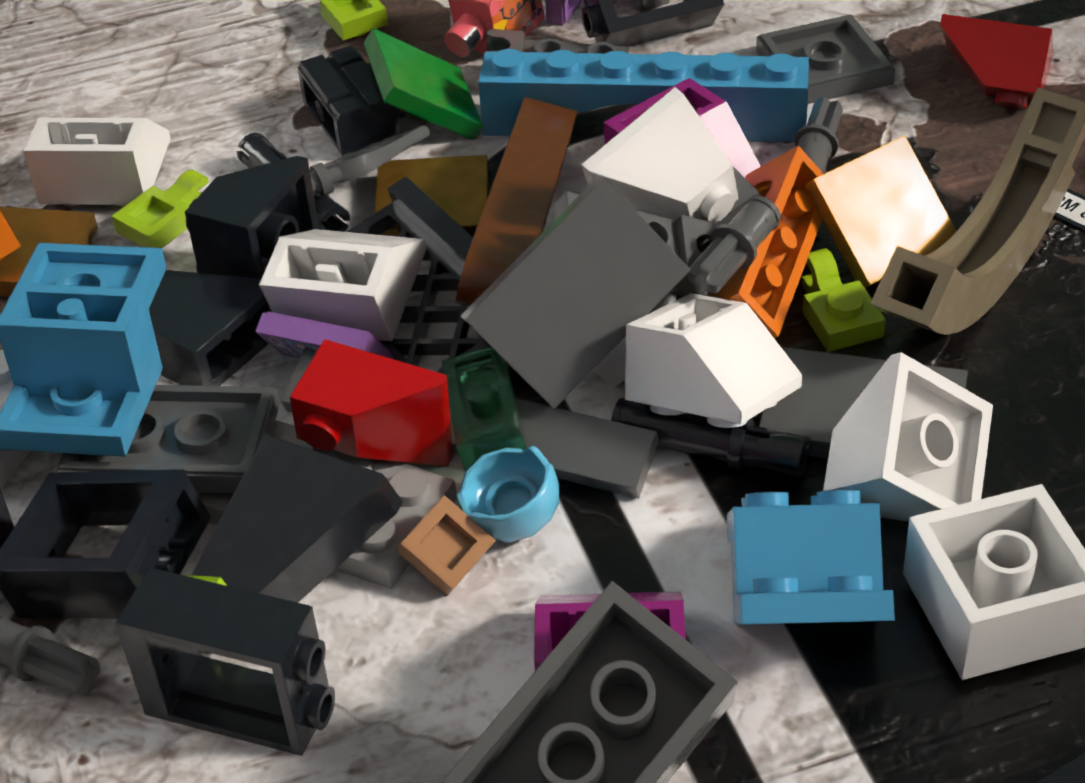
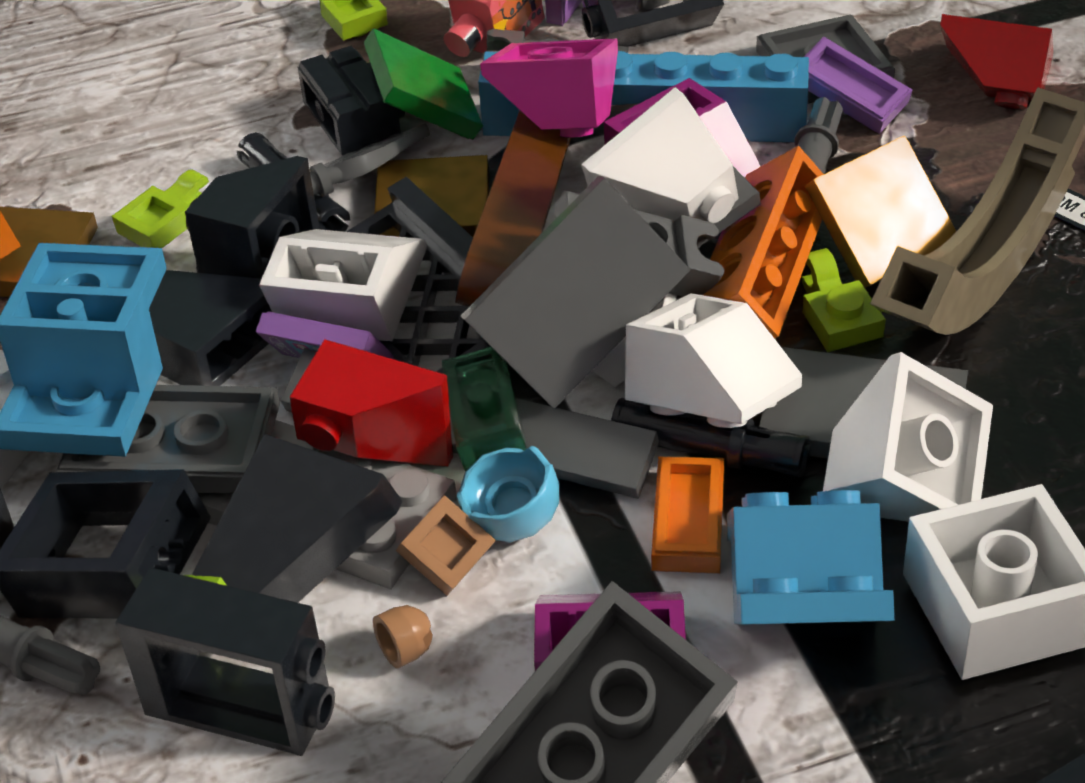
(94, 159): white slope -> none
(402, 634): none -> medium nougat hinge
(557, 82): none -> dark pink slope
(688, 515): none -> orange tile
(734, 245): dark grey axle -> none
(859, 87): none -> medium lavender tile

